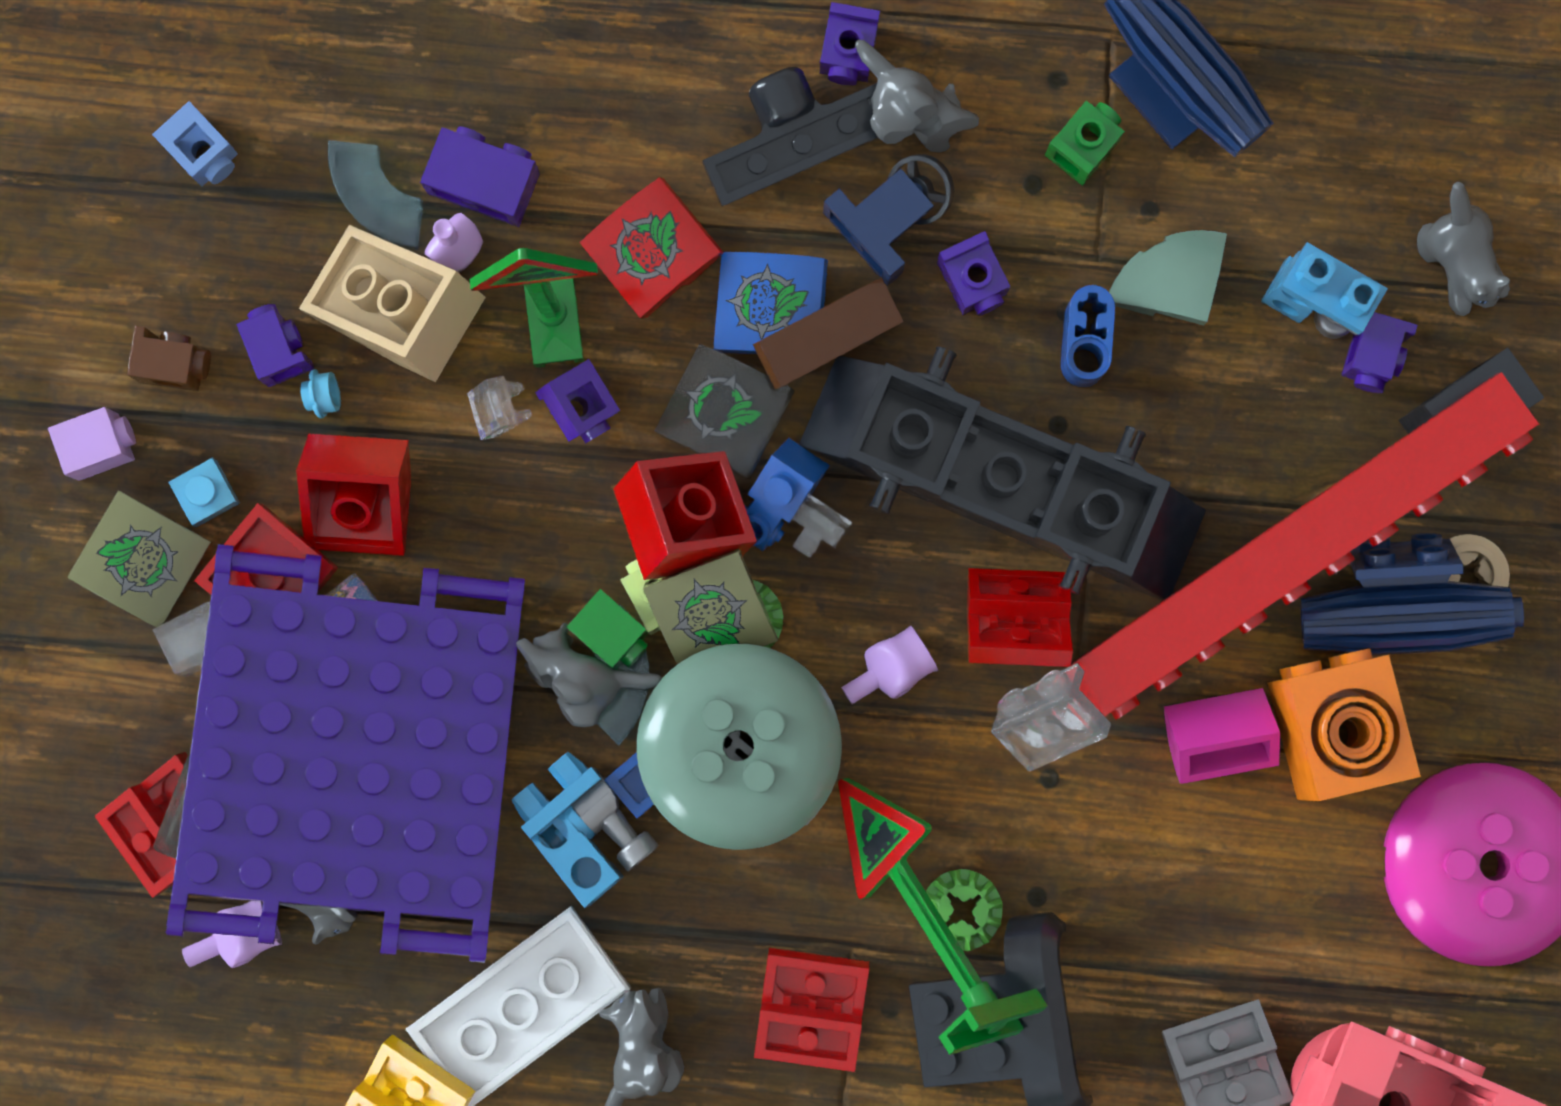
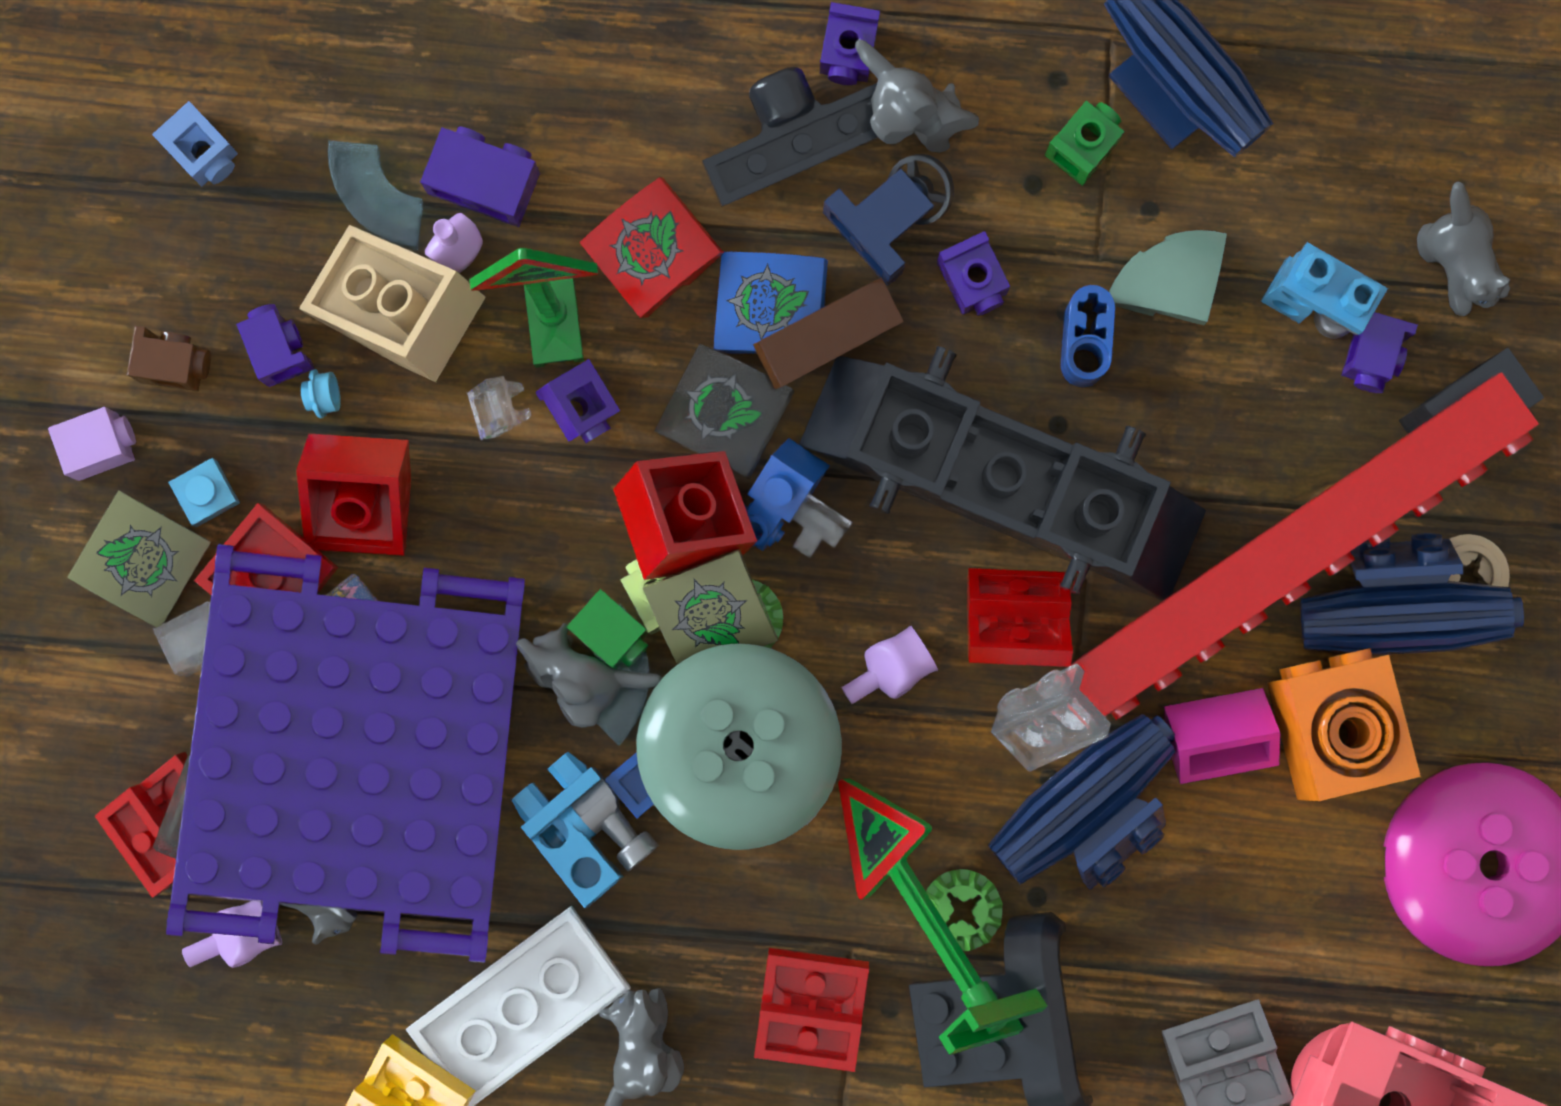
(1092, 808): none -> dark blue plate

